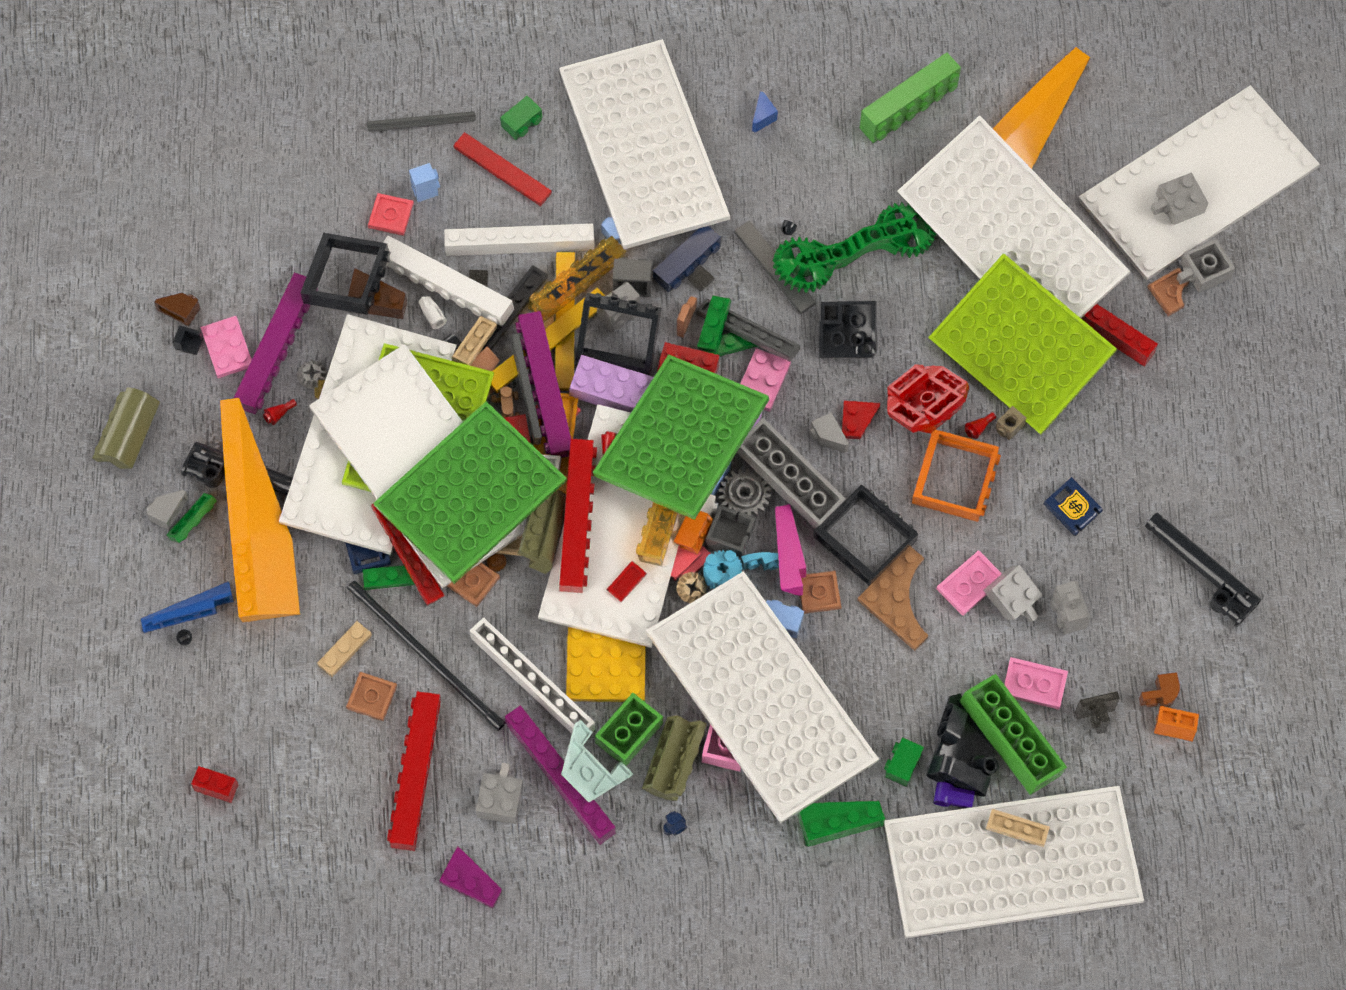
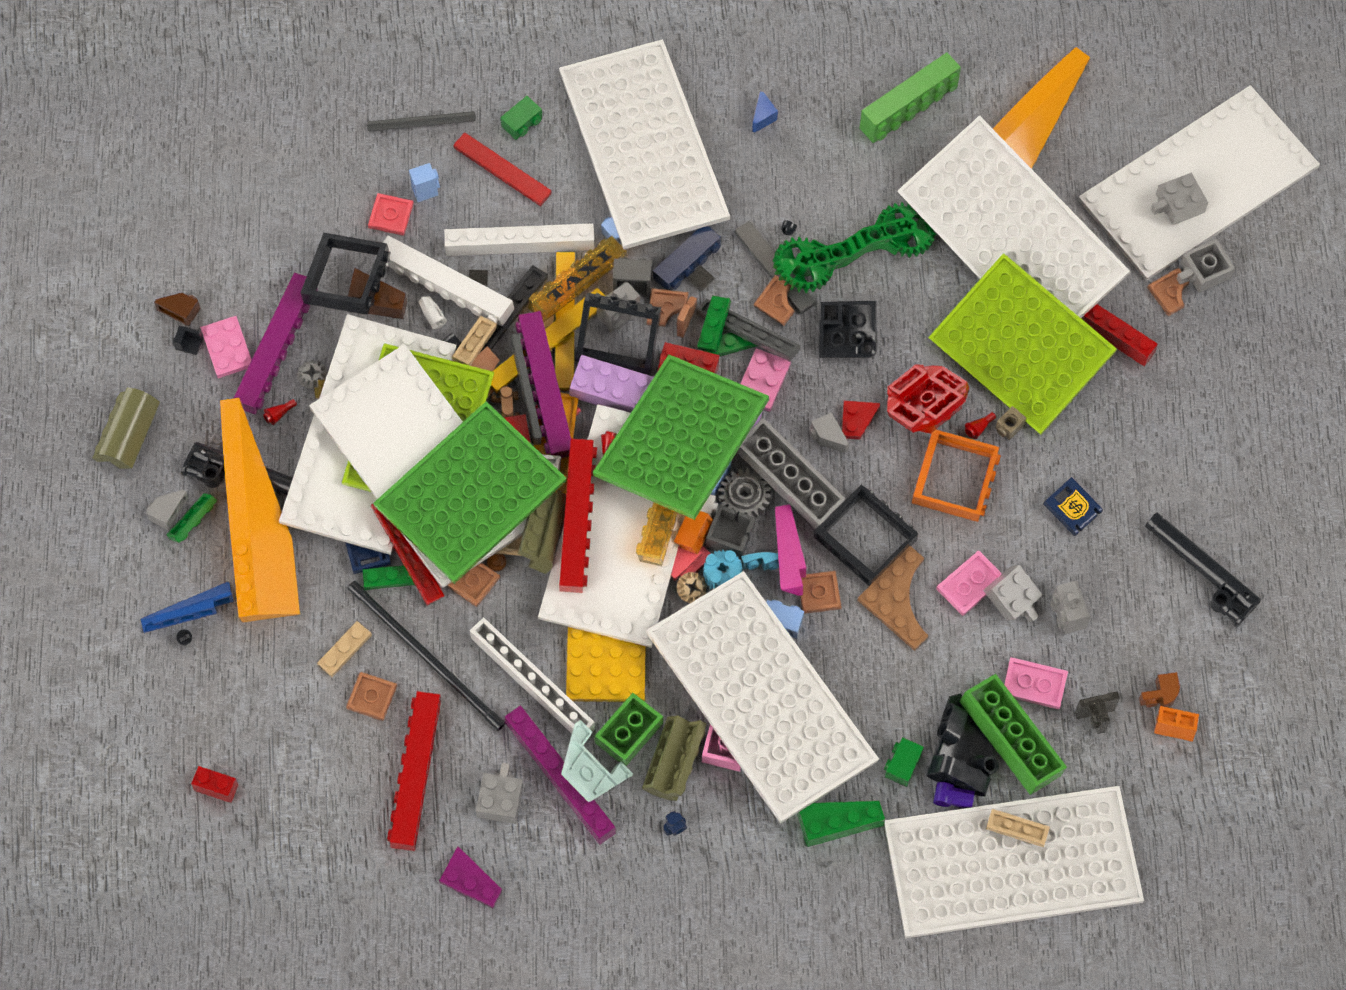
(626, 581): red tile -> none
(669, 301): none -> nougat tile
(775, 301): none -> nougat tile

